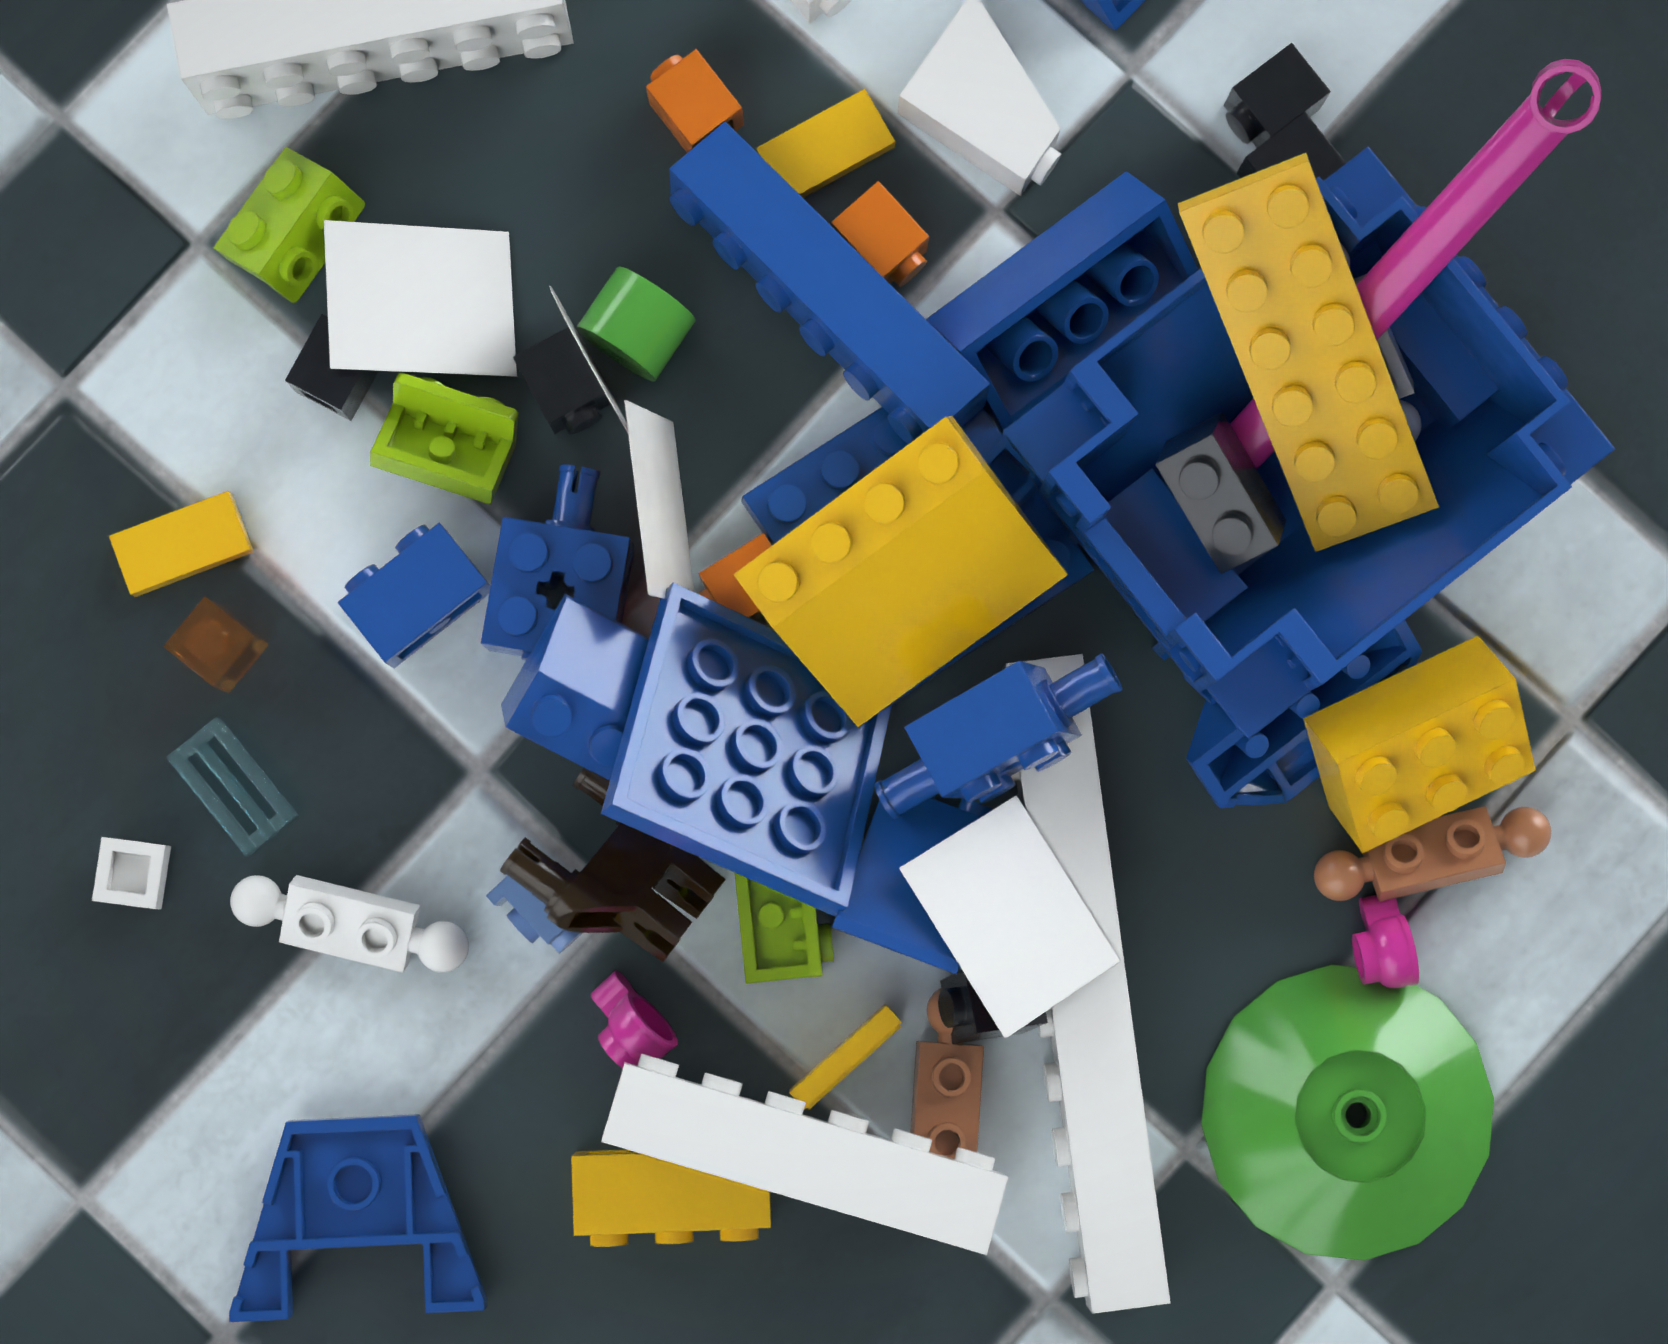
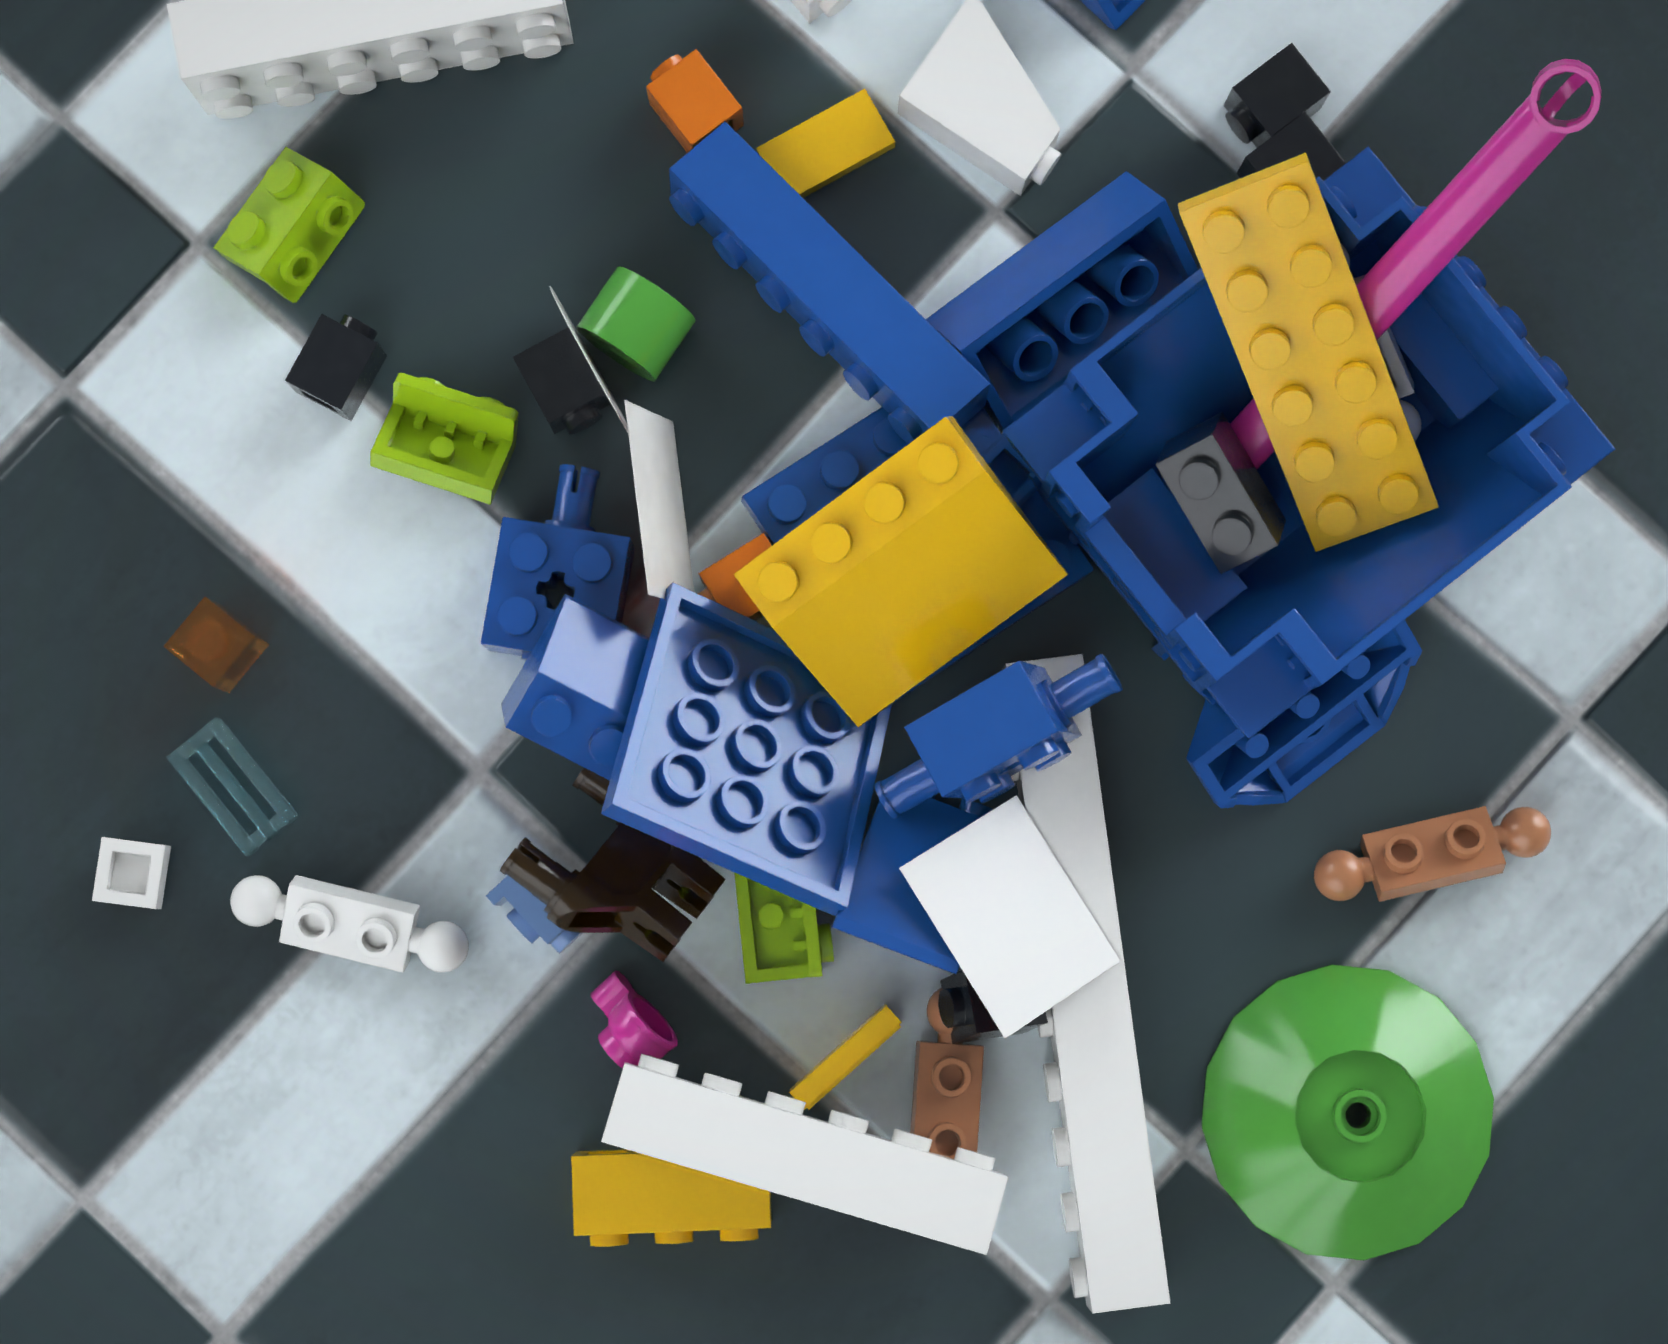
(181, 544): yellow tile -> none
(356, 1188): blue wing -> none
(413, 593): blue brick -> none
(419, 299): white sticker -> none
(884, 235): orange brick -> none
(1387, 947): dark pink piece -> none
(1421, 743): yellow brick -> none

